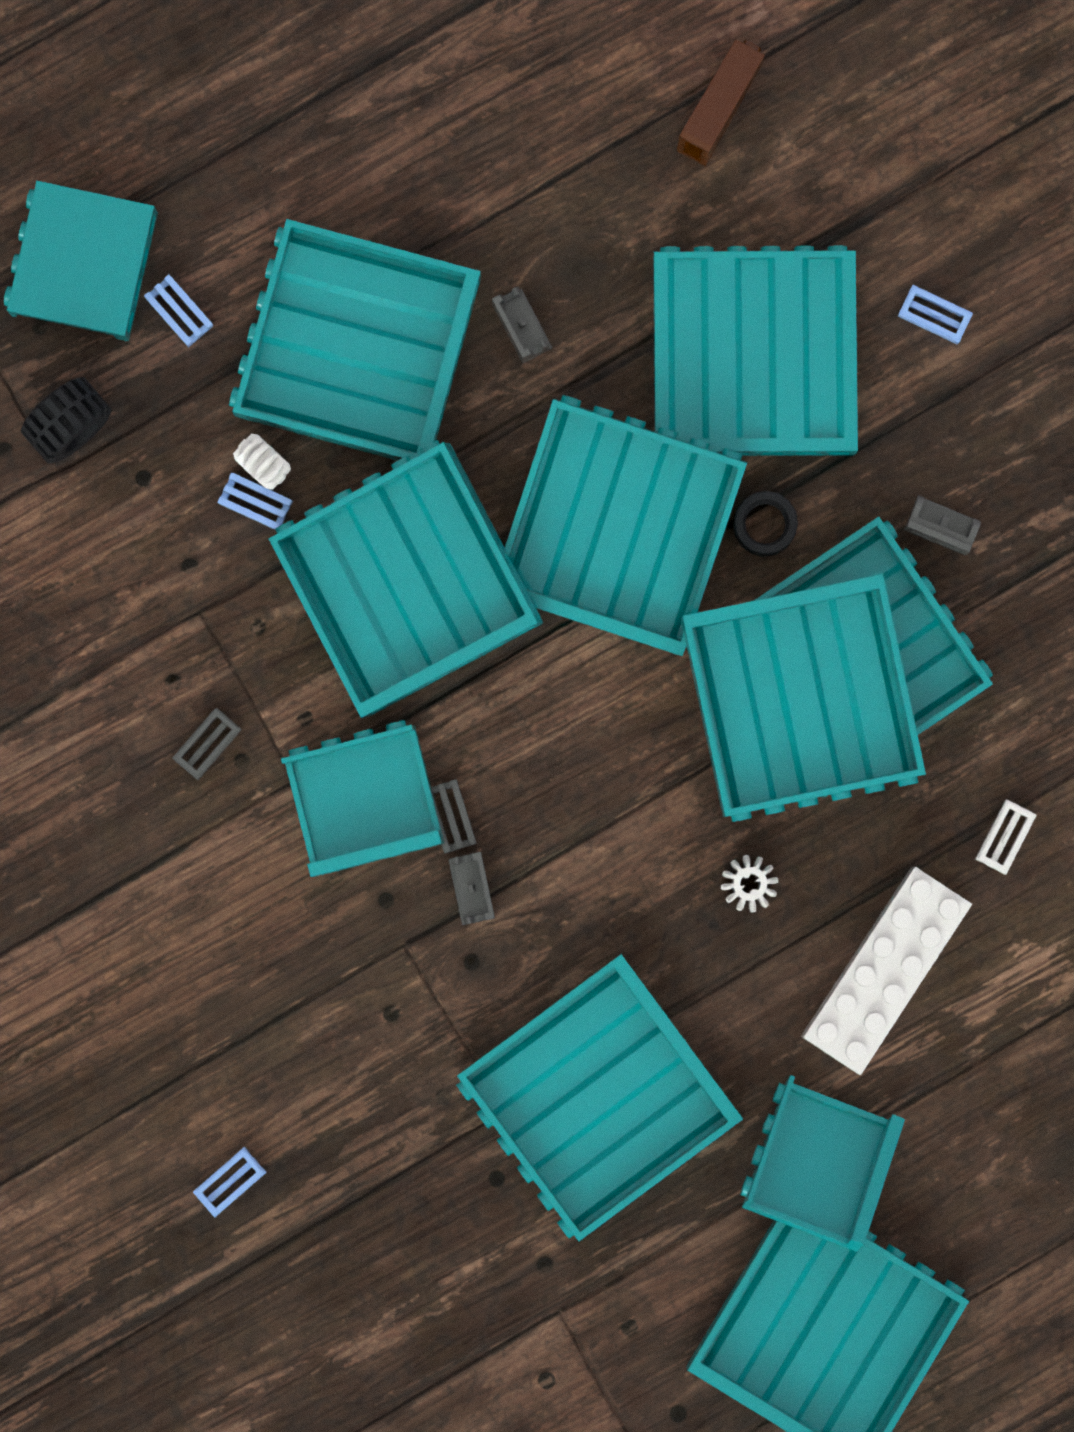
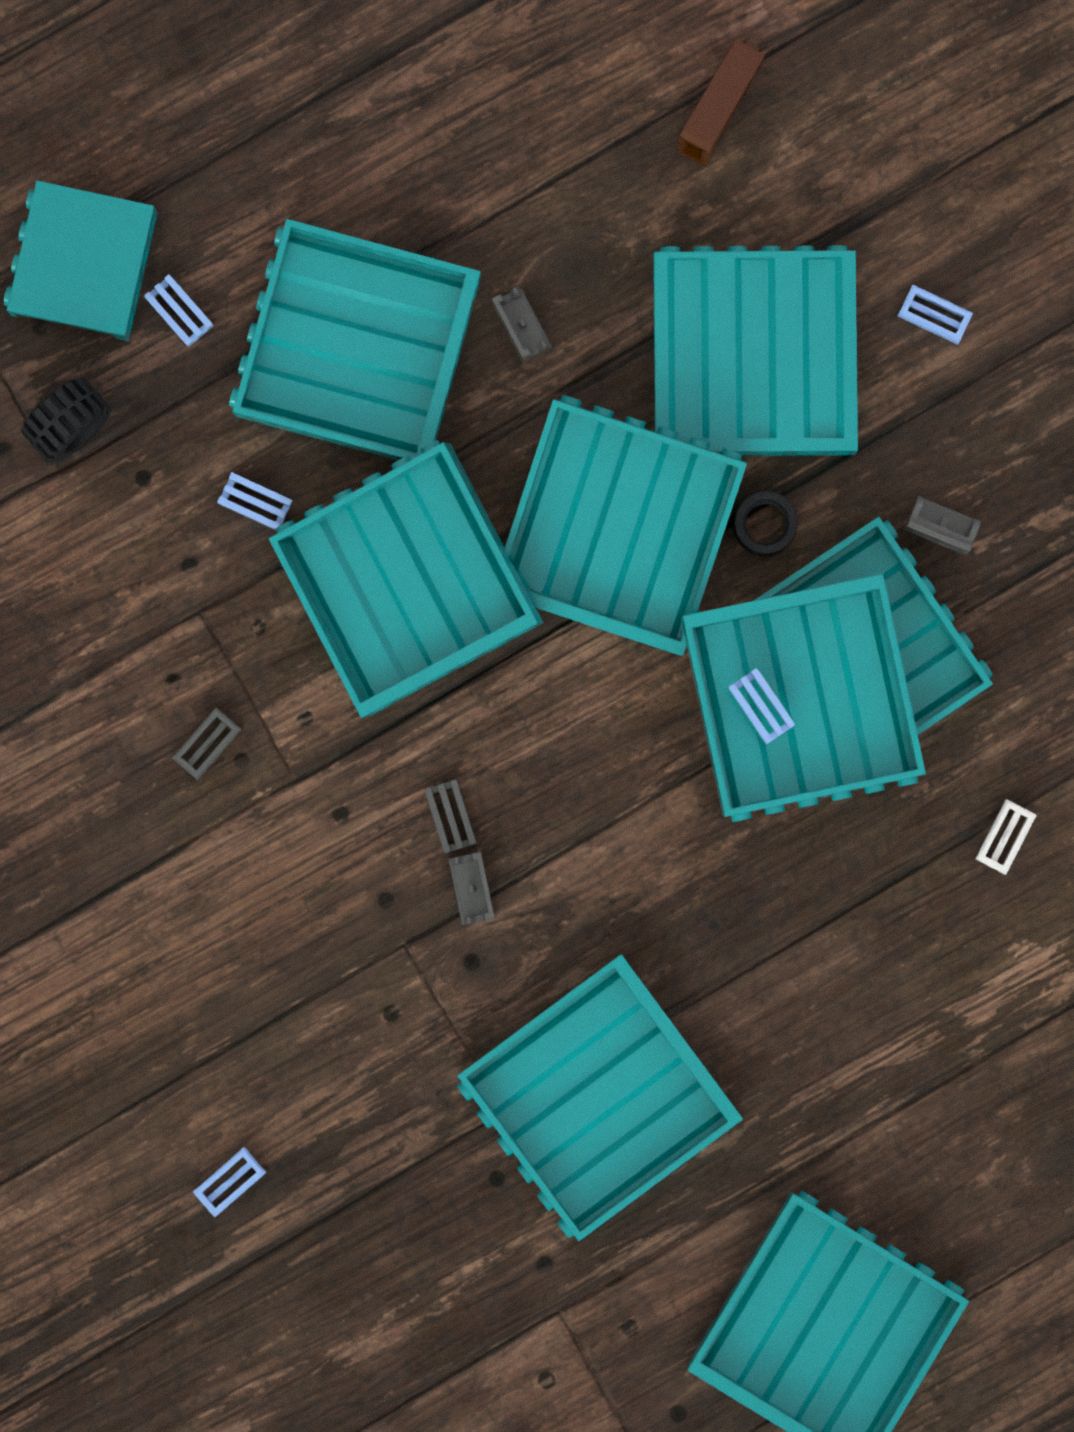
(262, 461): white gear -> none
(363, 798): teal panel -> none
(745, 681): none -> light blue tile
(753, 893): white gear -> none
(821, 1165): teal panel -> none
(886, 970): white brick -> none

